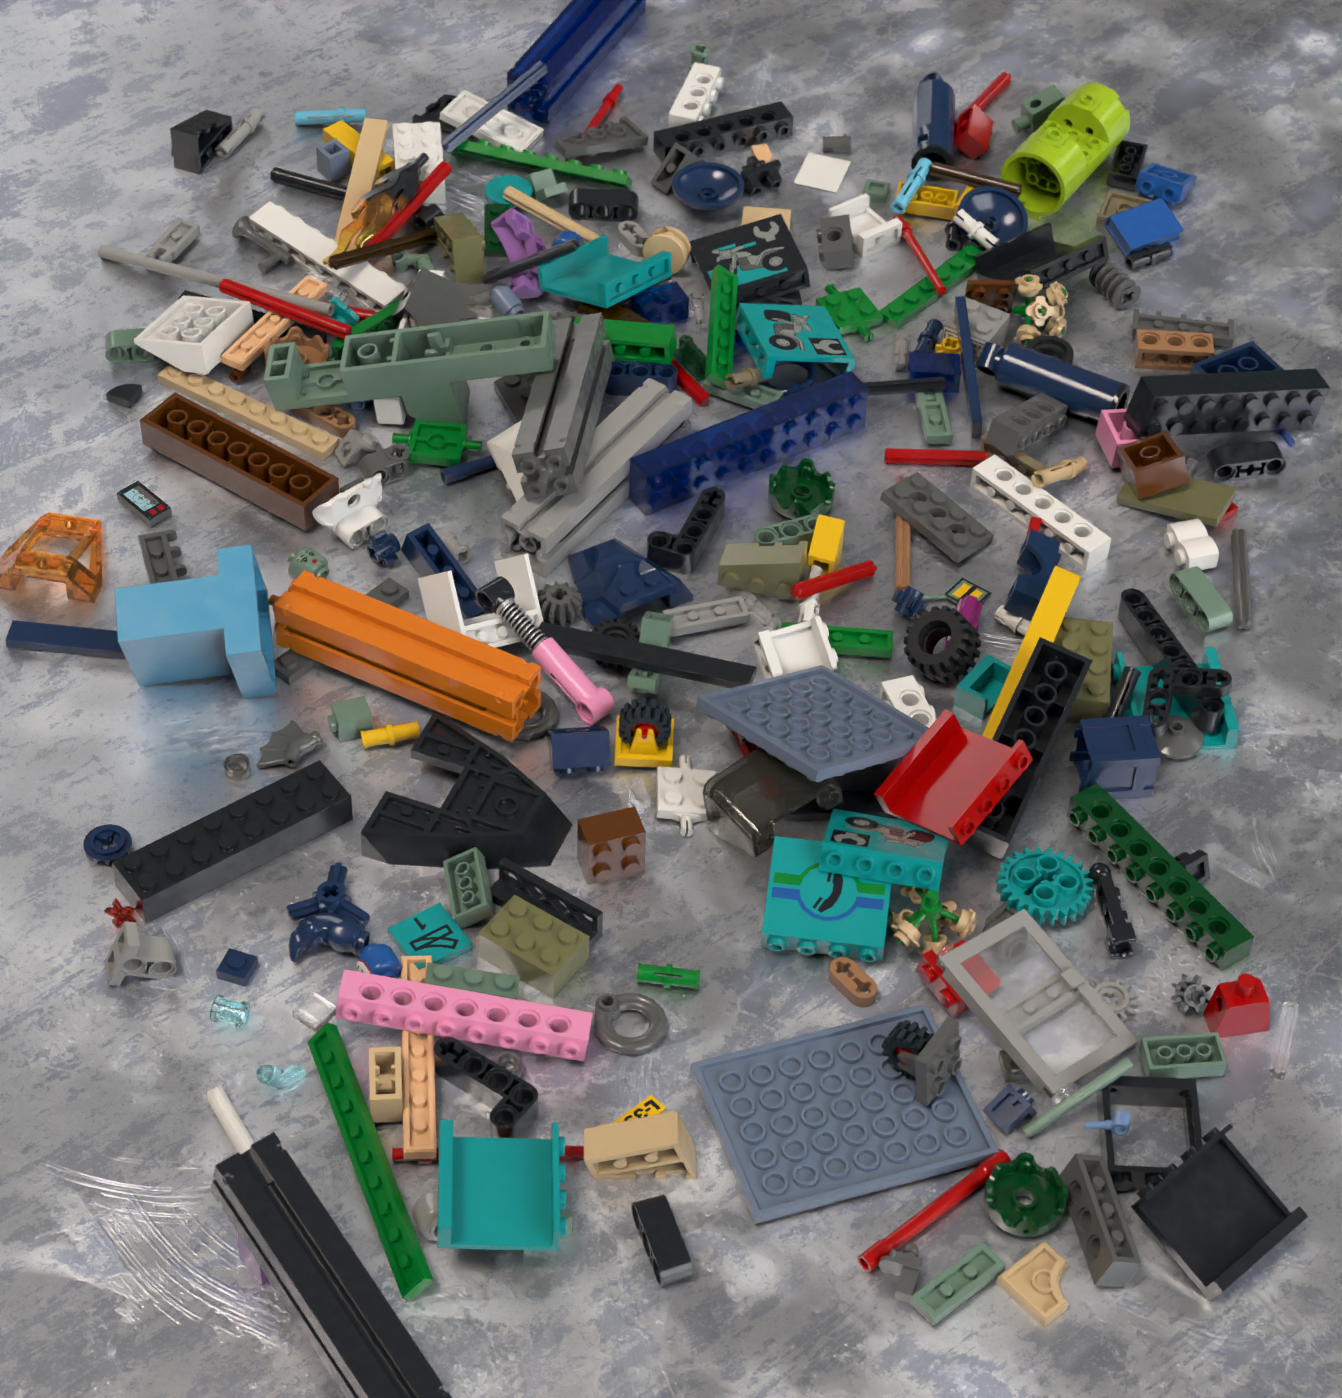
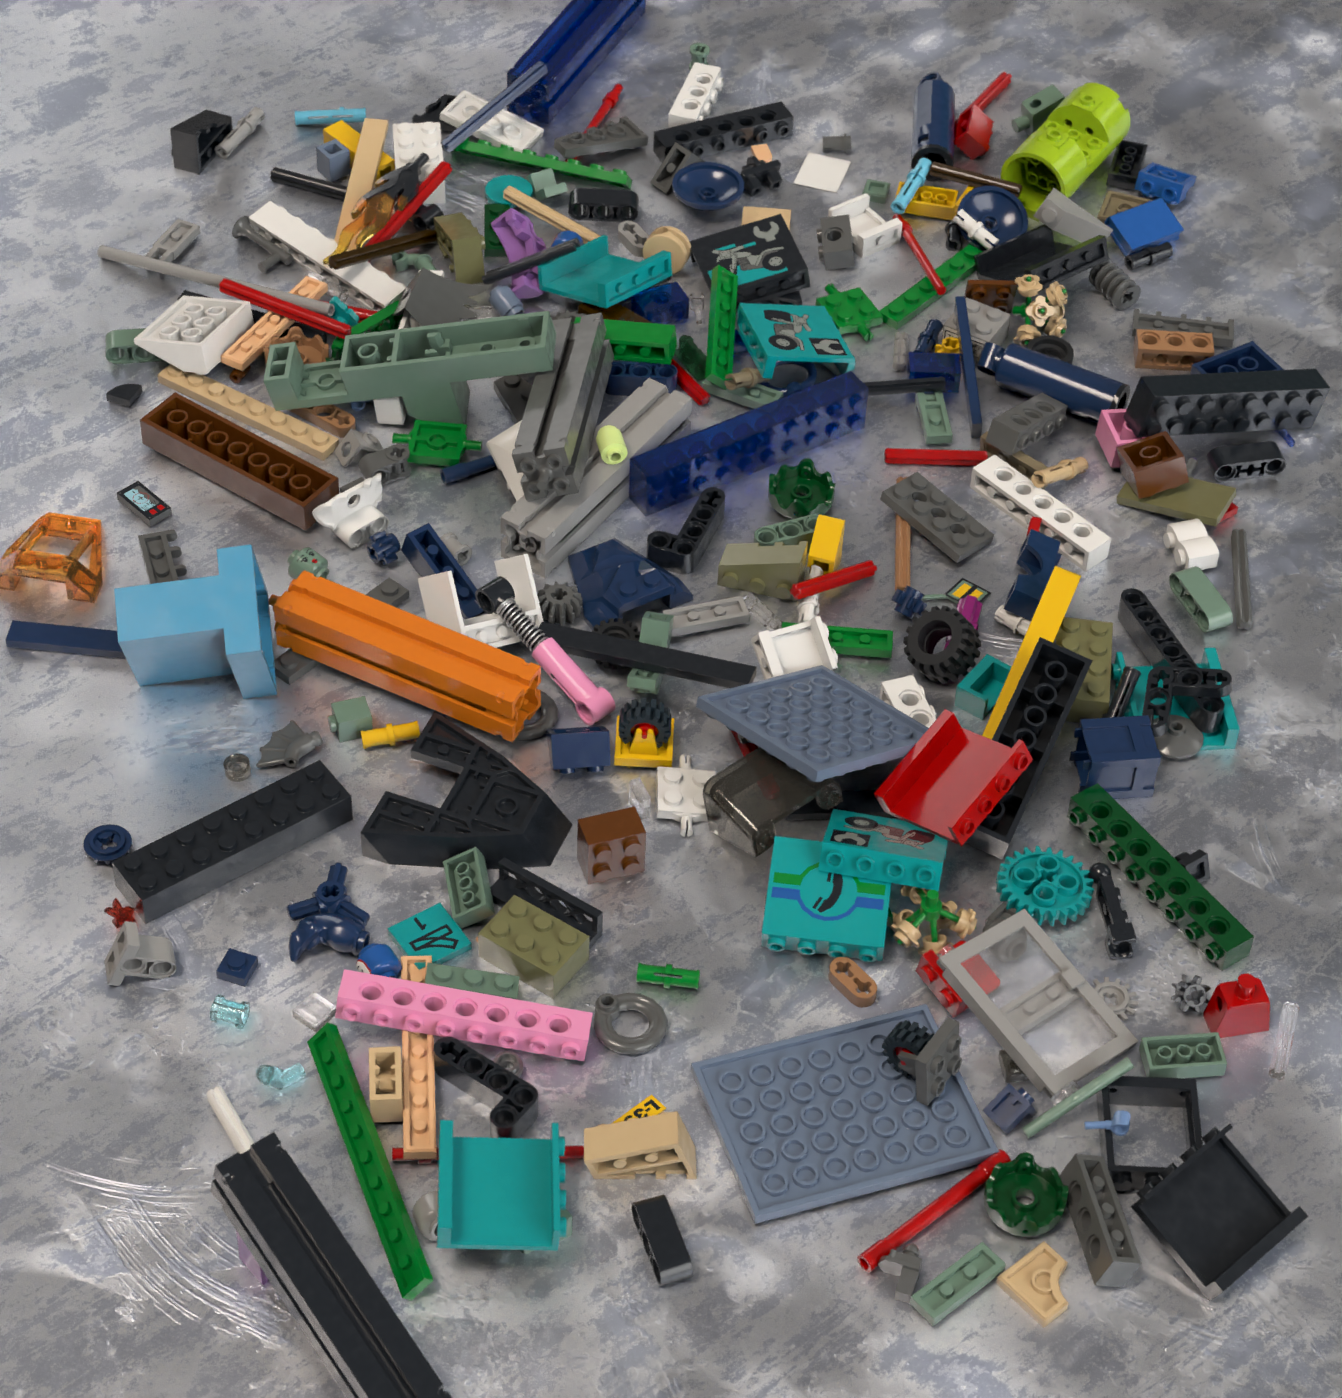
(611, 445): none -> yellowish green brick
(1069, 218): none -> light grey slope

